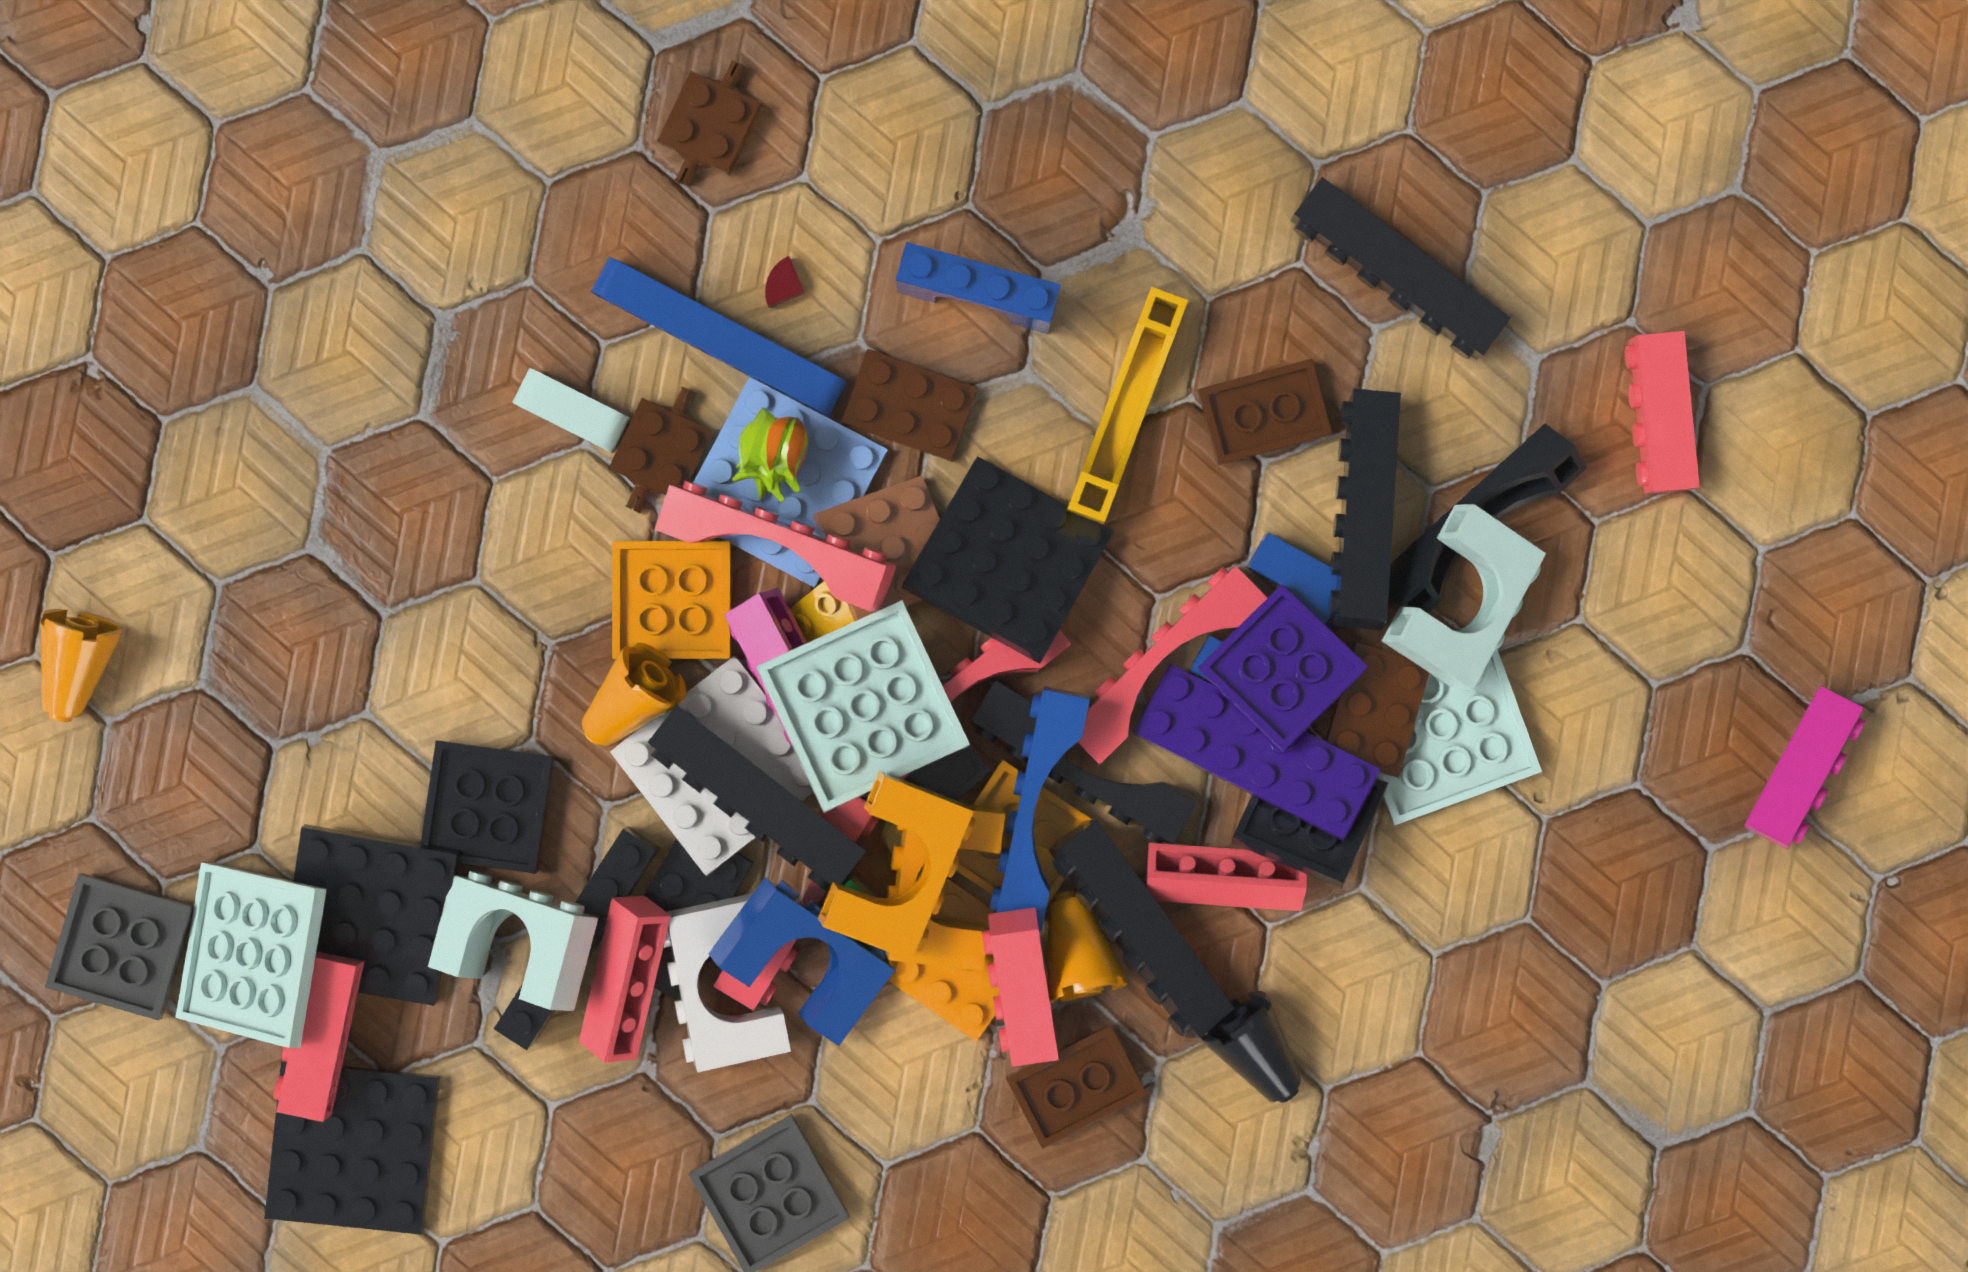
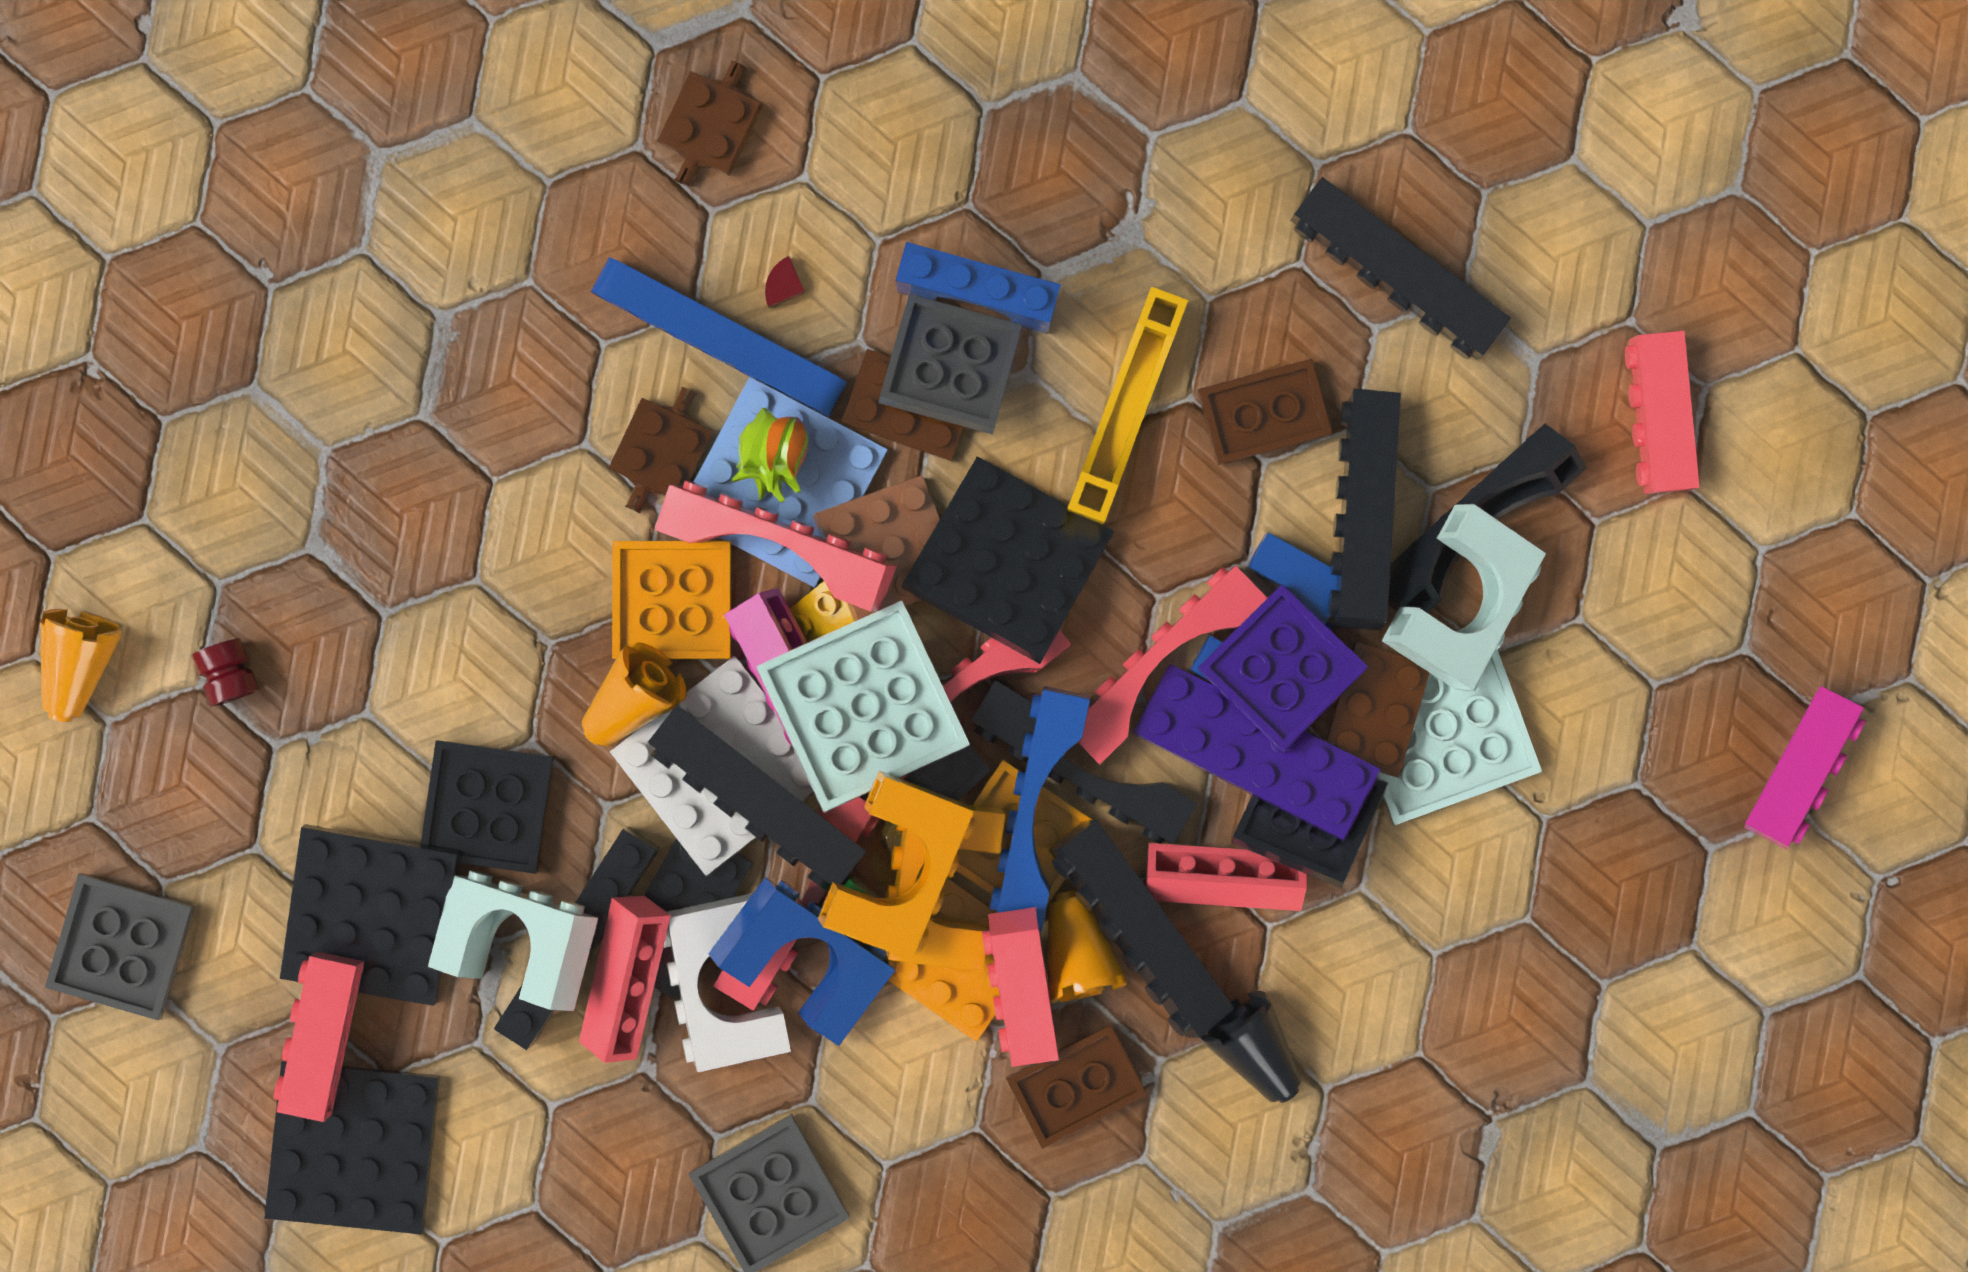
(225, 672): none -> dark red wheel
(251, 954): light aqua plate -> none
(571, 410): light aqua beam -> none
(950, 364): none -> dark grey plate

